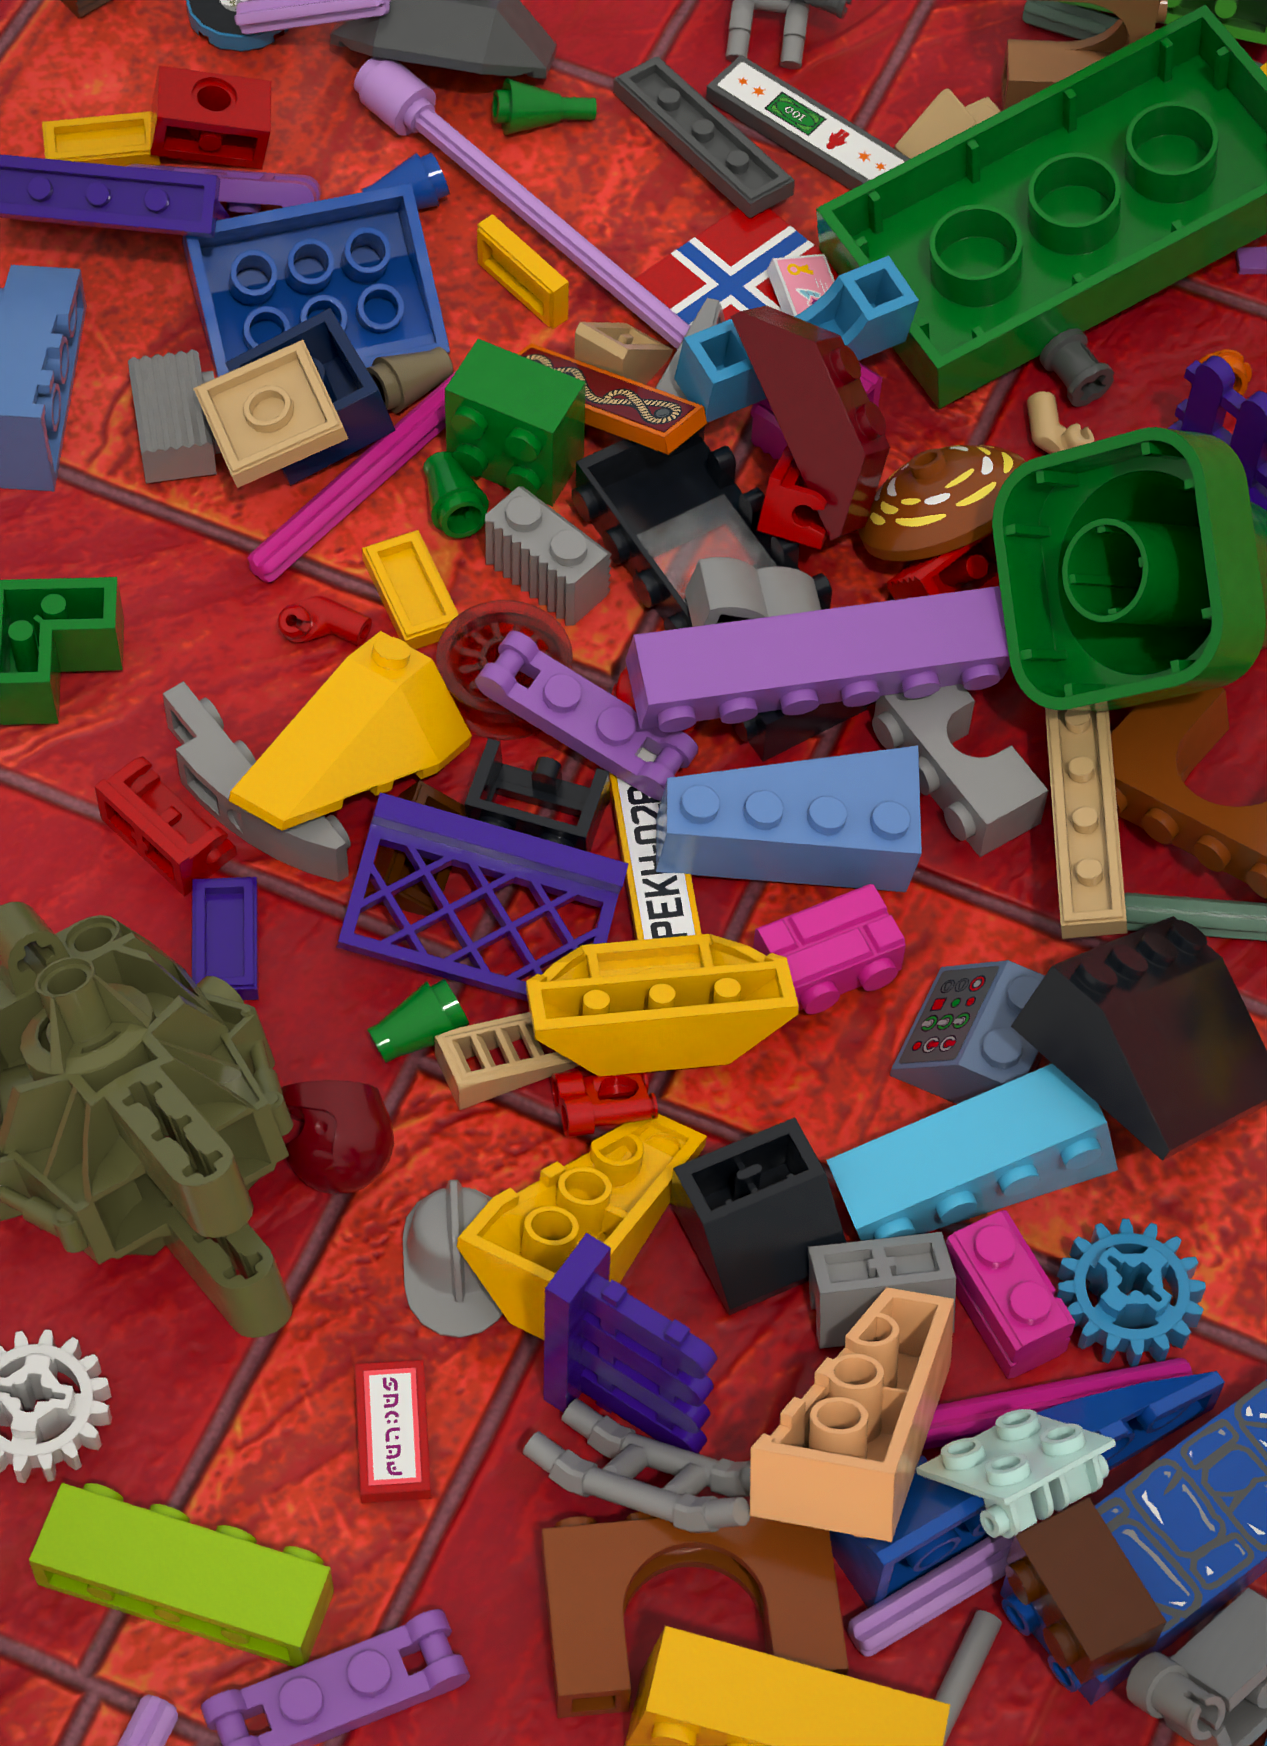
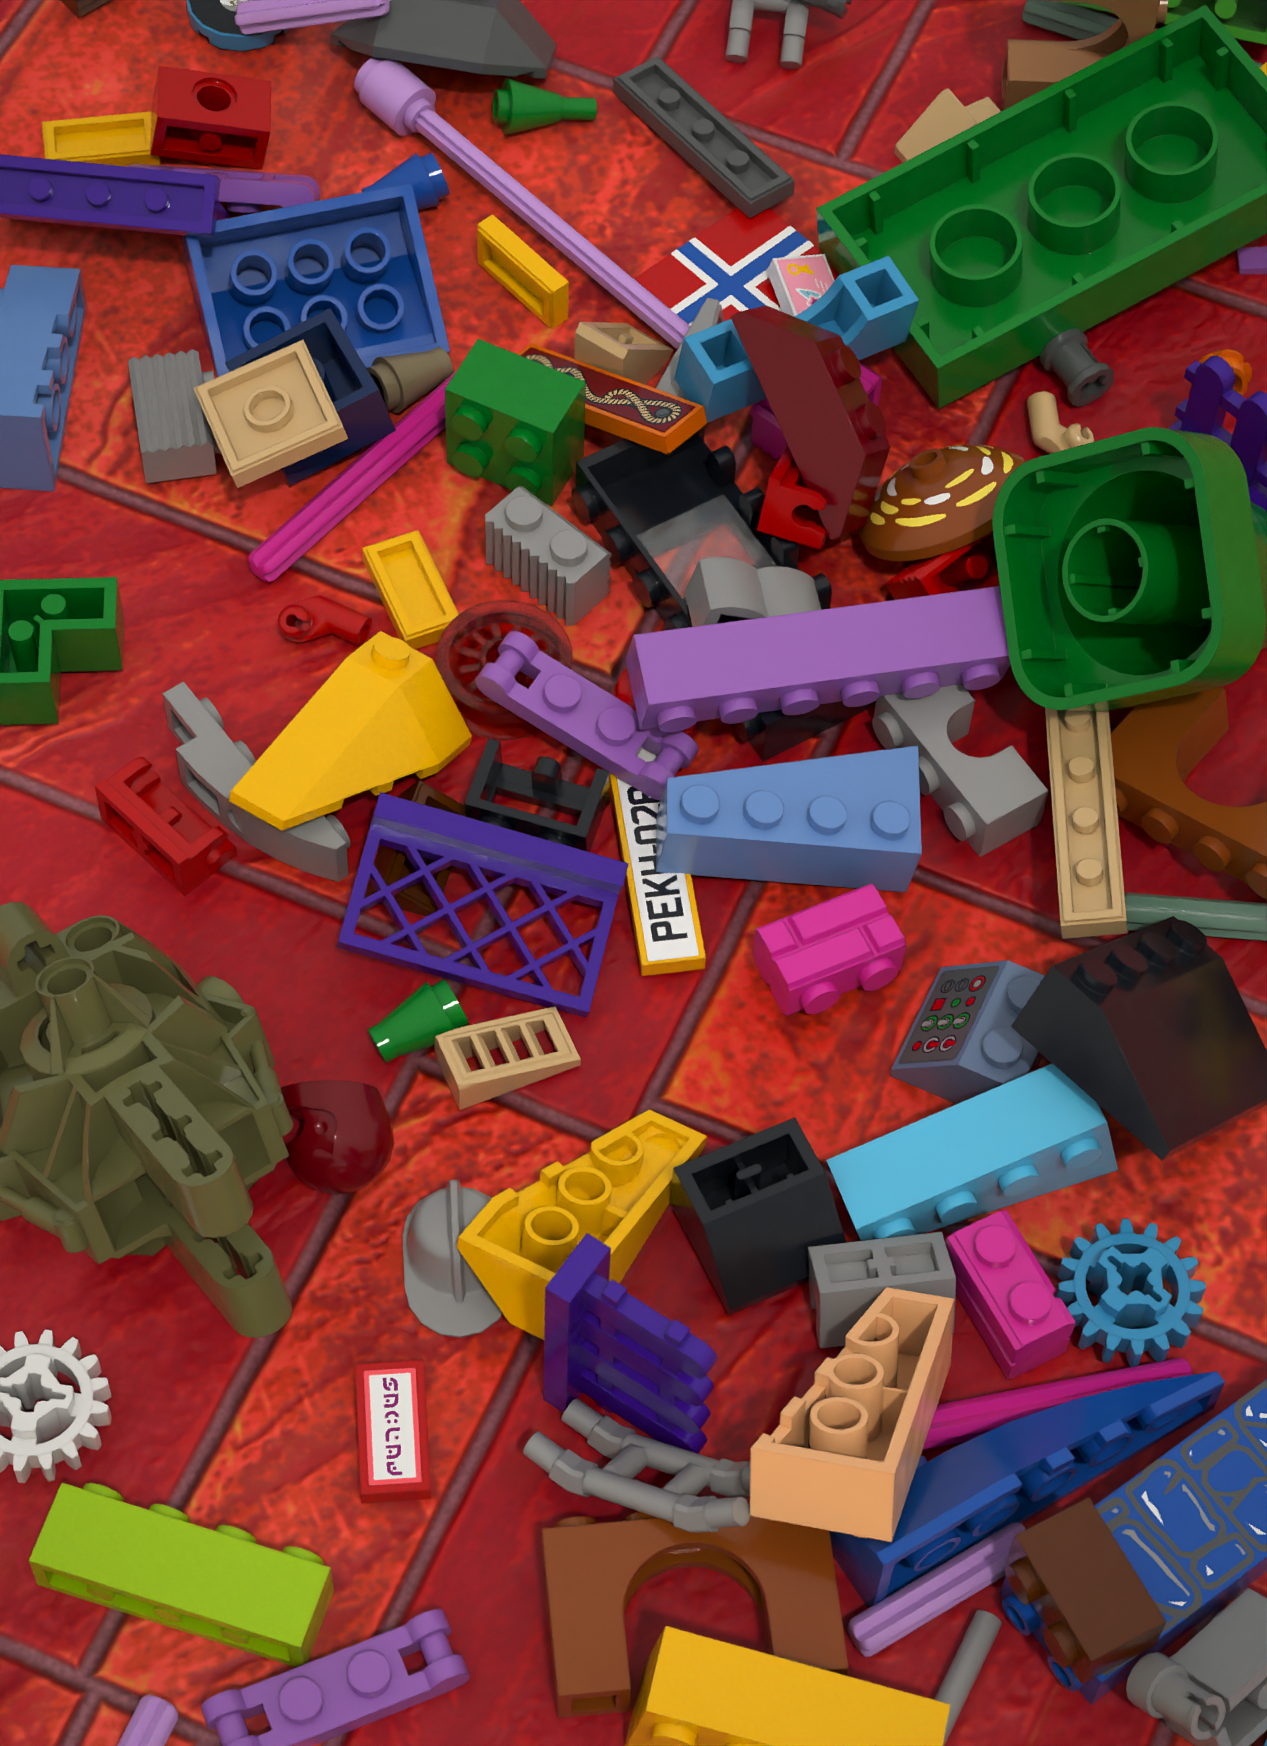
(226, 932): dark purple tile -> none
(454, 498): green cone -> none
(589, 1101): red piece -> none
(660, 1003): yellow wedge -> none
(801, 124): tile -> none
(1023, 1469): light aqua hinge -> none

